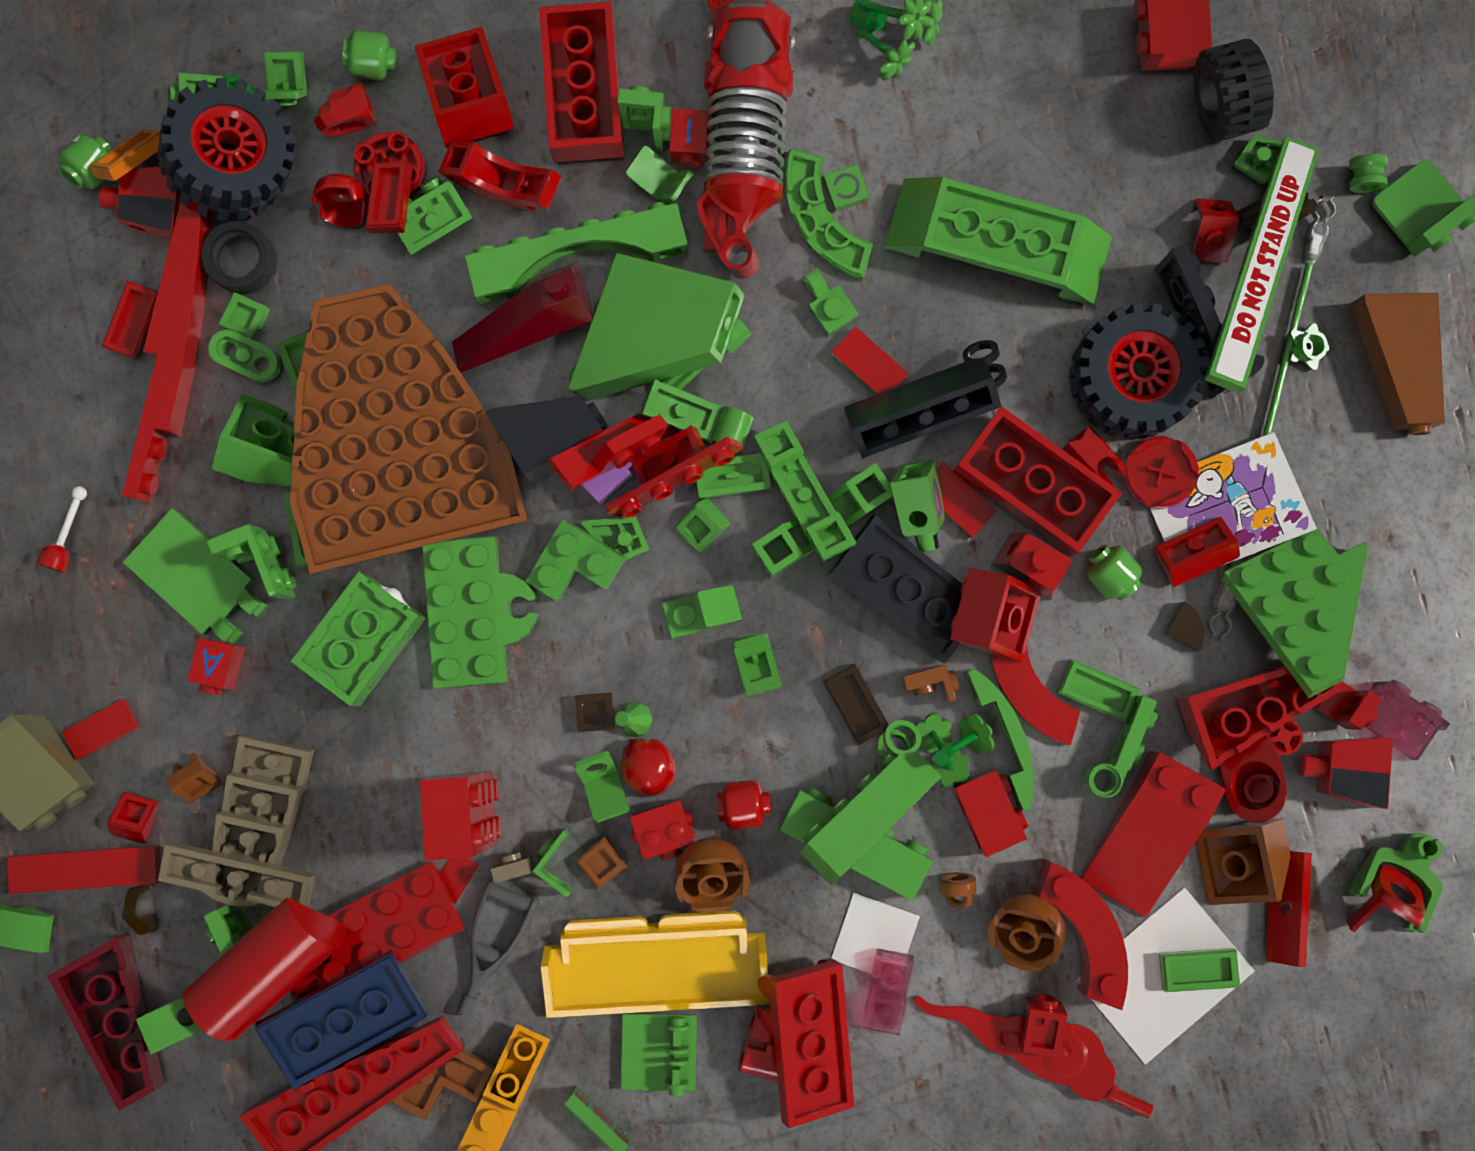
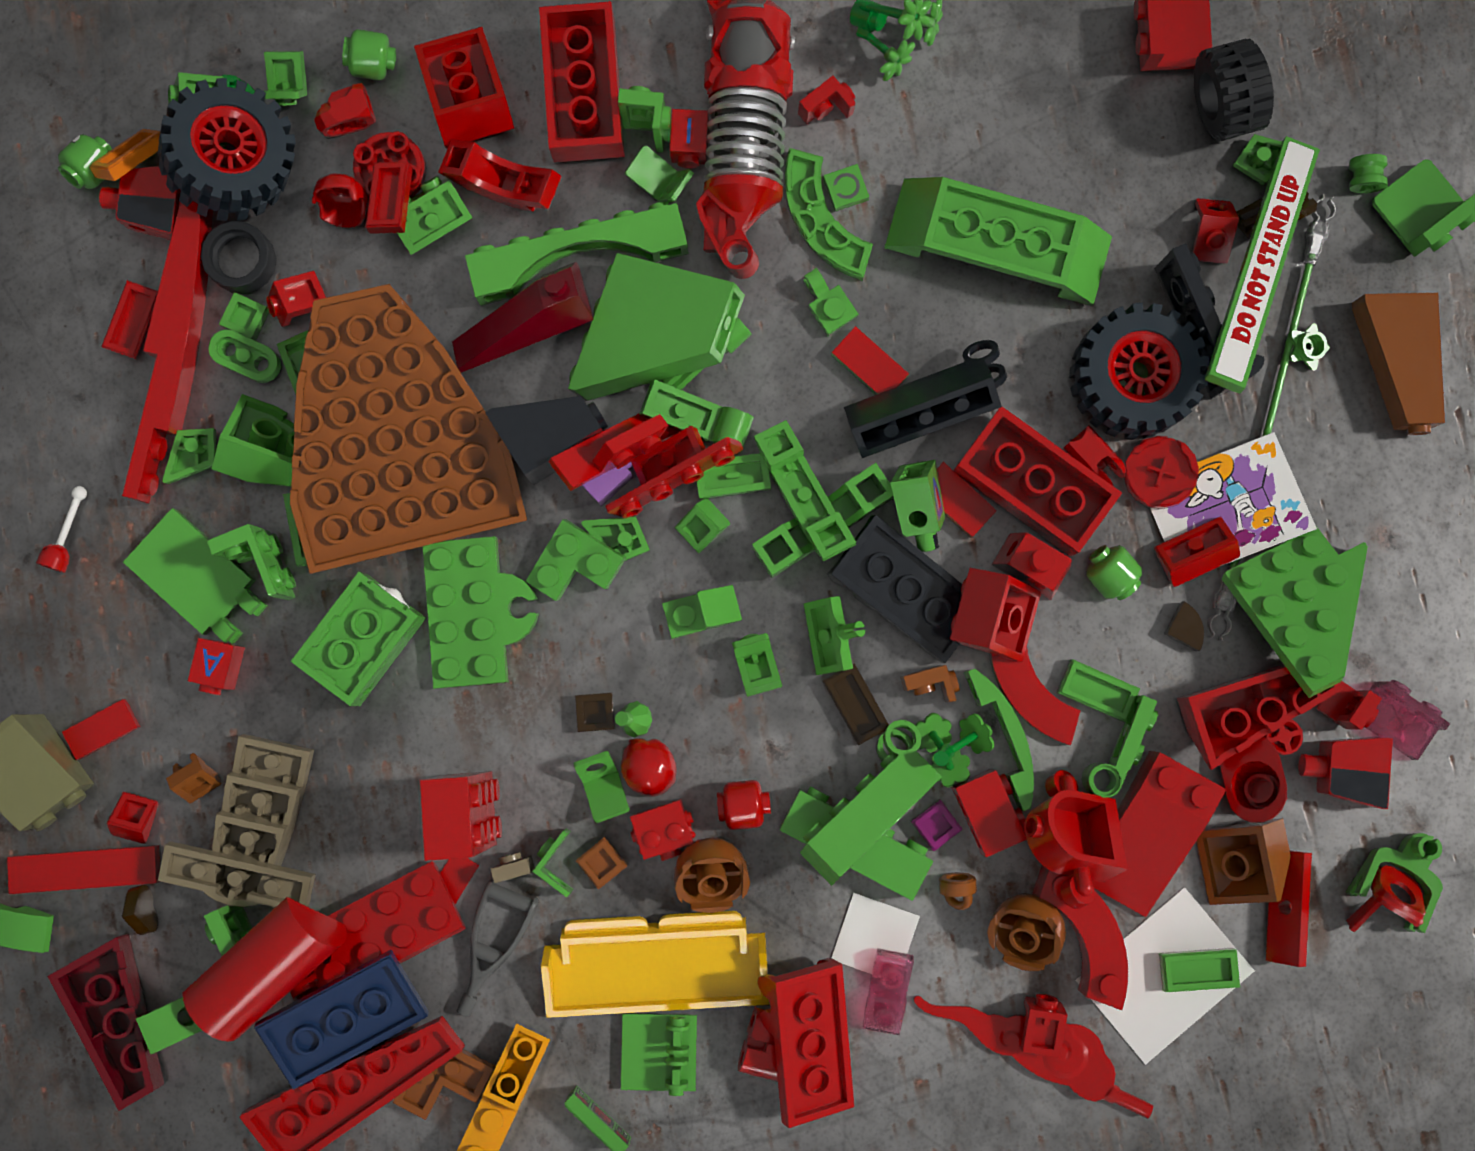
(190, 454): none -> bright green piece
(293, 296): none -> red bracket
(820, 101): none -> red bracket
(830, 635): none -> bright green plate
(936, 825): none -> magenta tile
(1076, 838): none -> red piece

